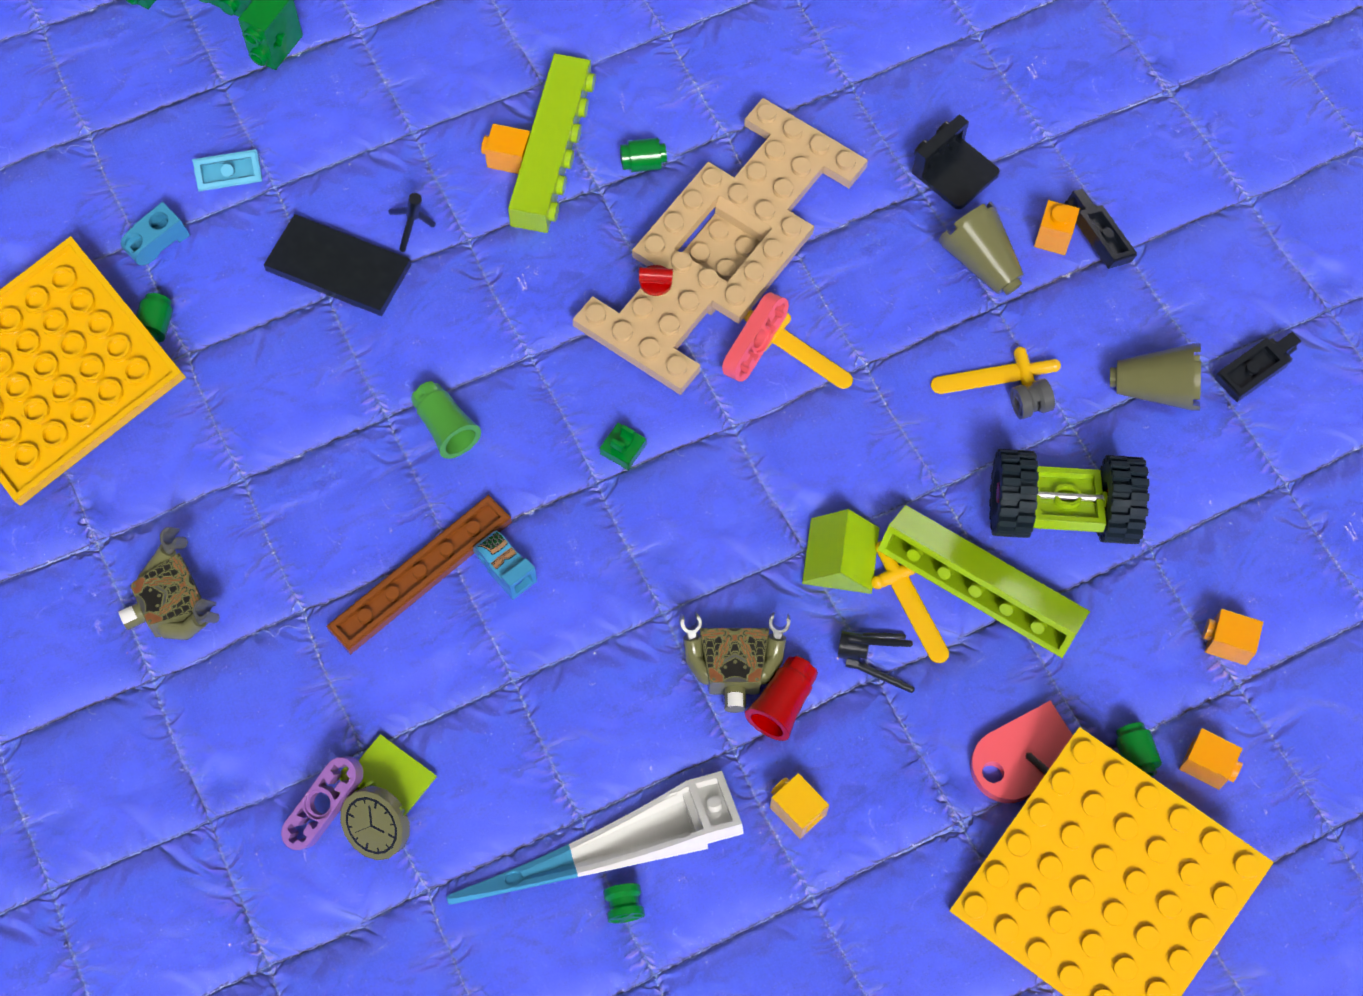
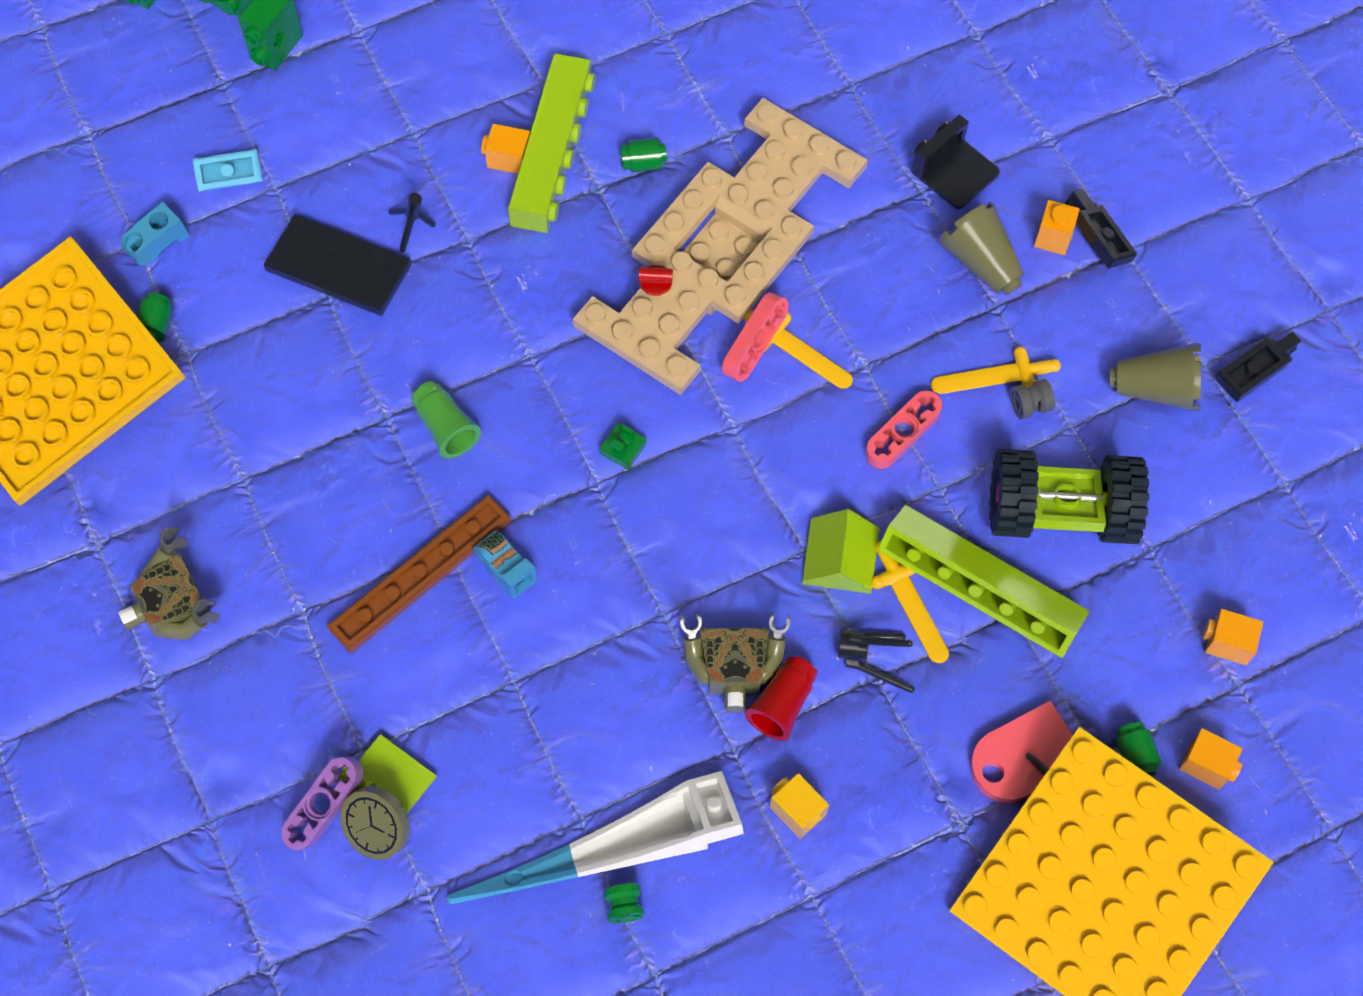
(902, 443): none -> coral beam

